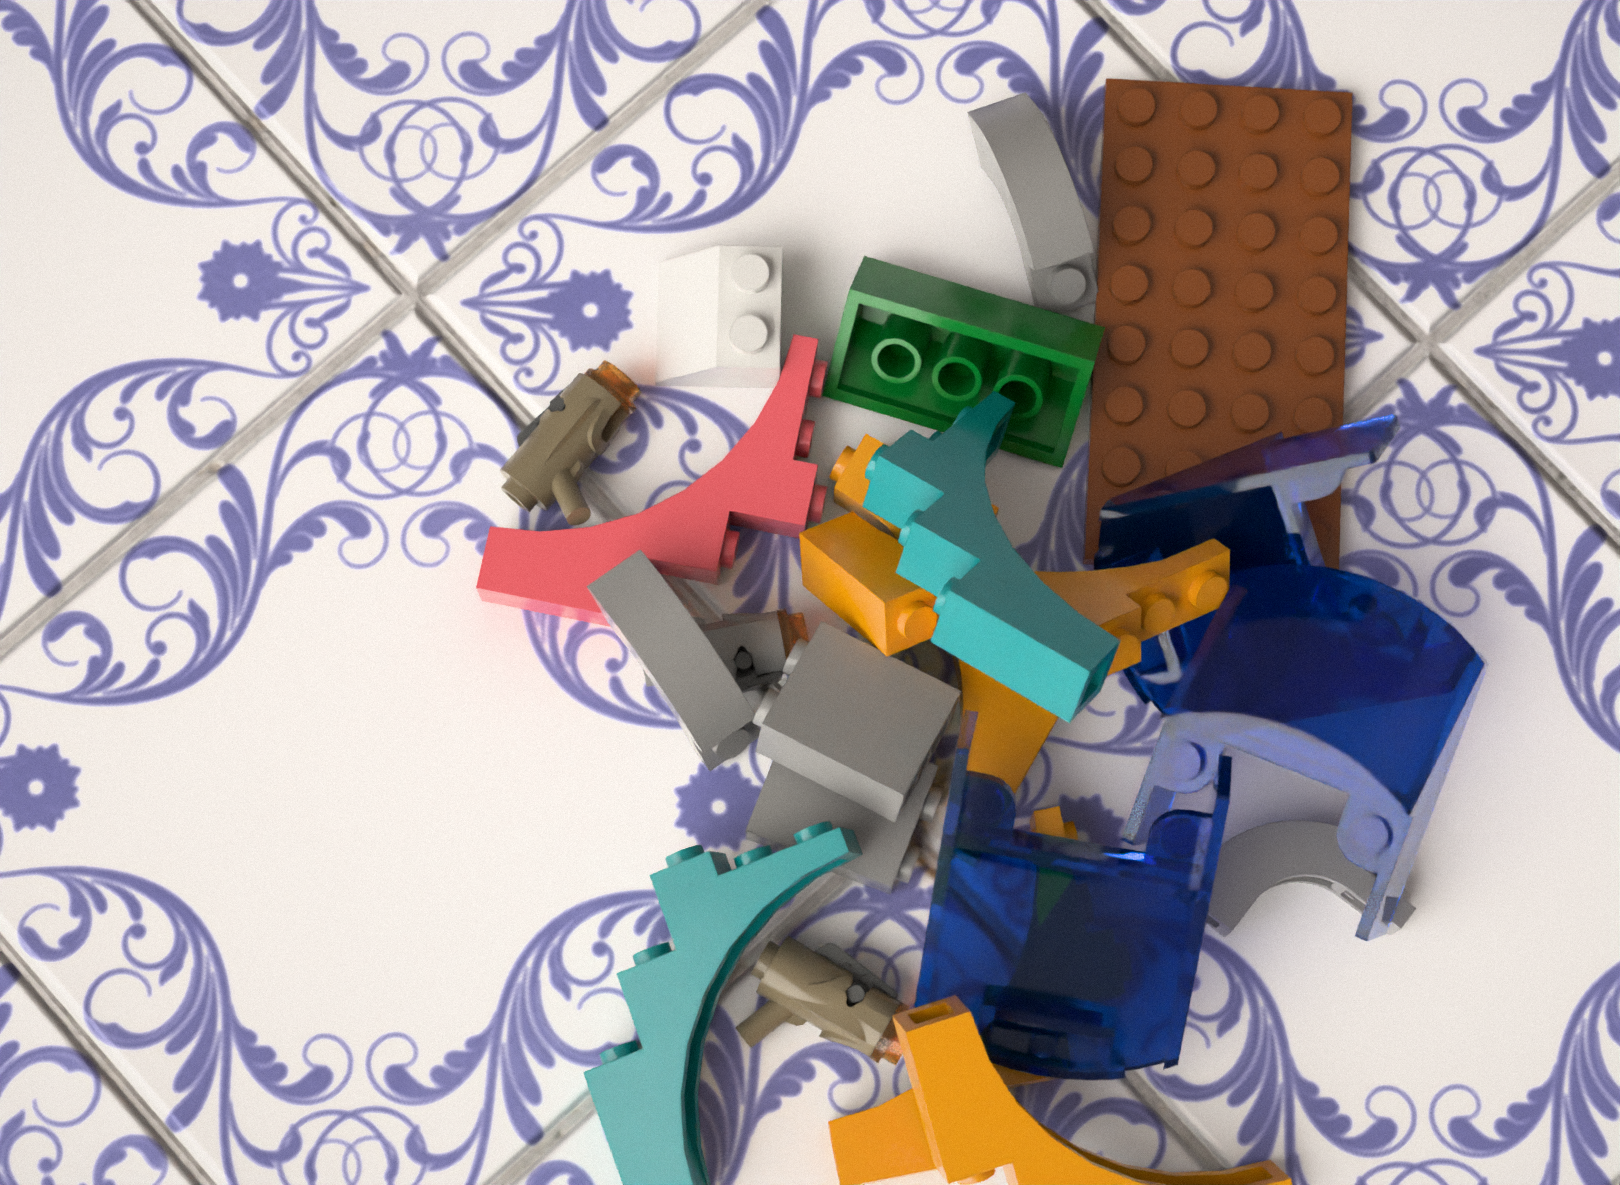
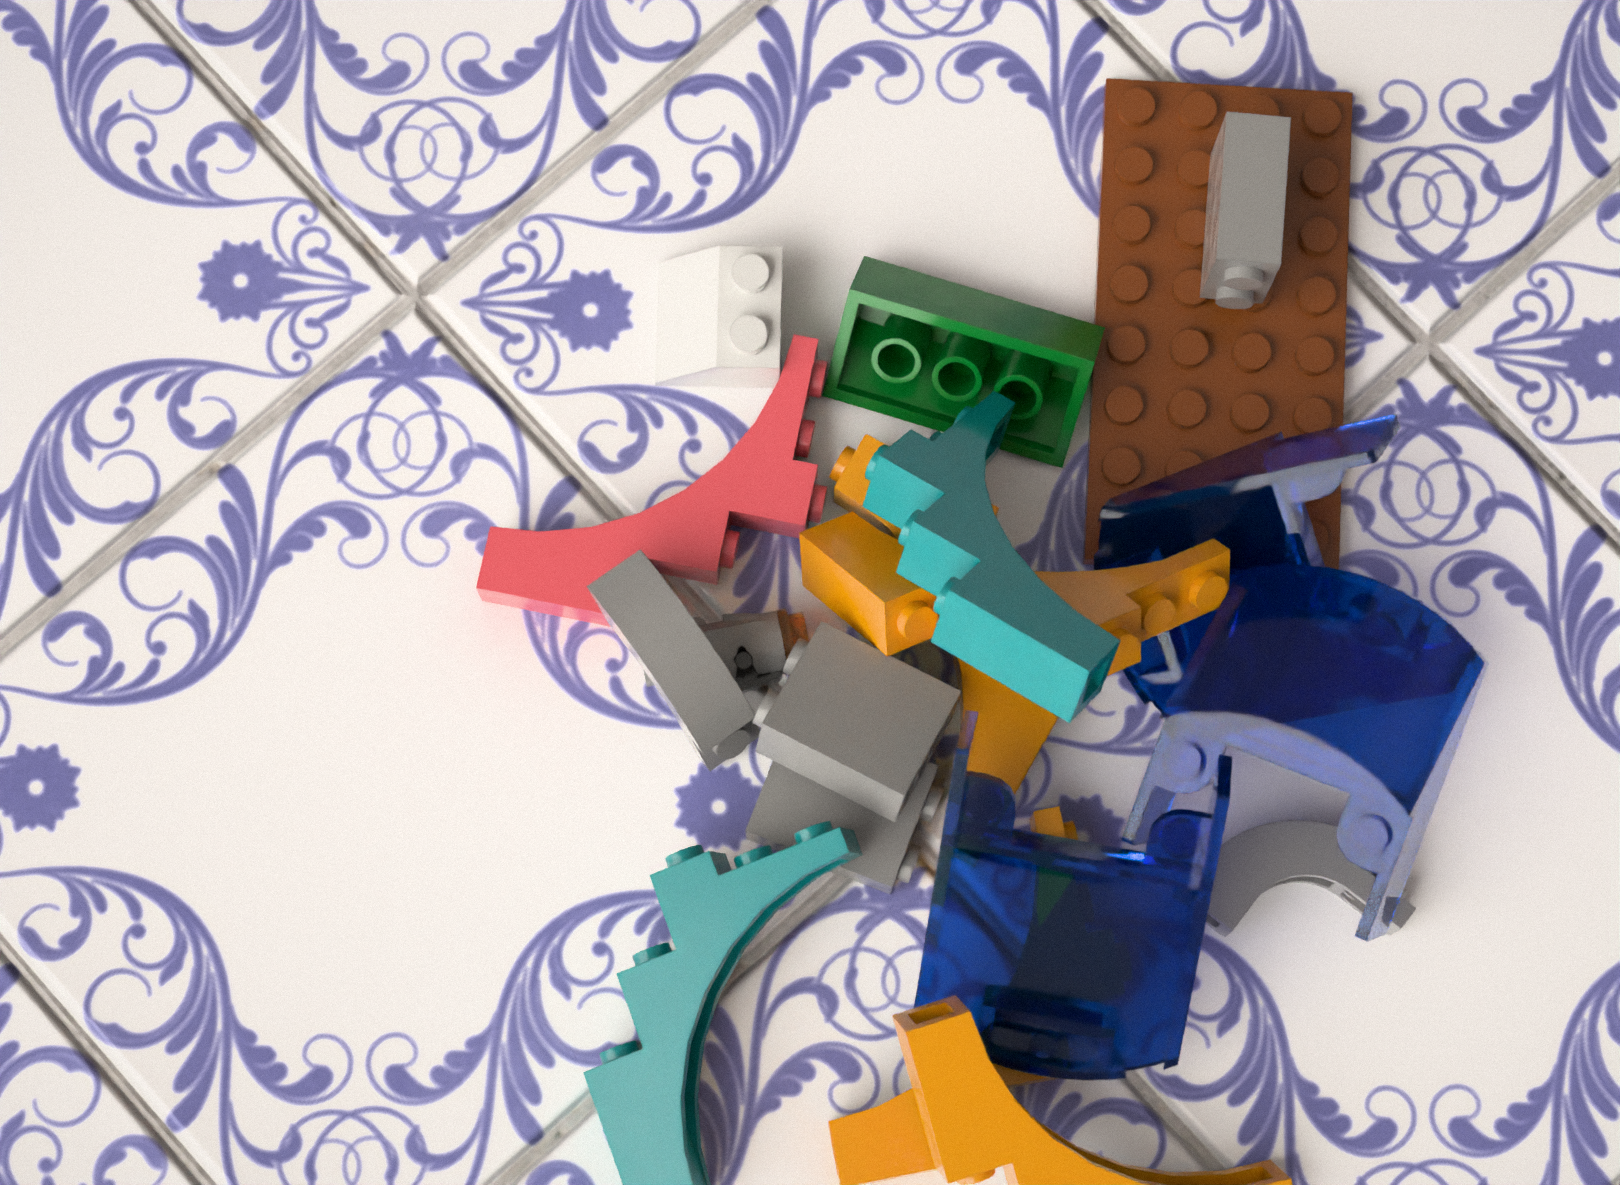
(567, 440): dark tan piece -> none
(827, 992): dark tan piece -> none
(1040, 199): light grey arch -> none
(1245, 209): none -> light grey brick

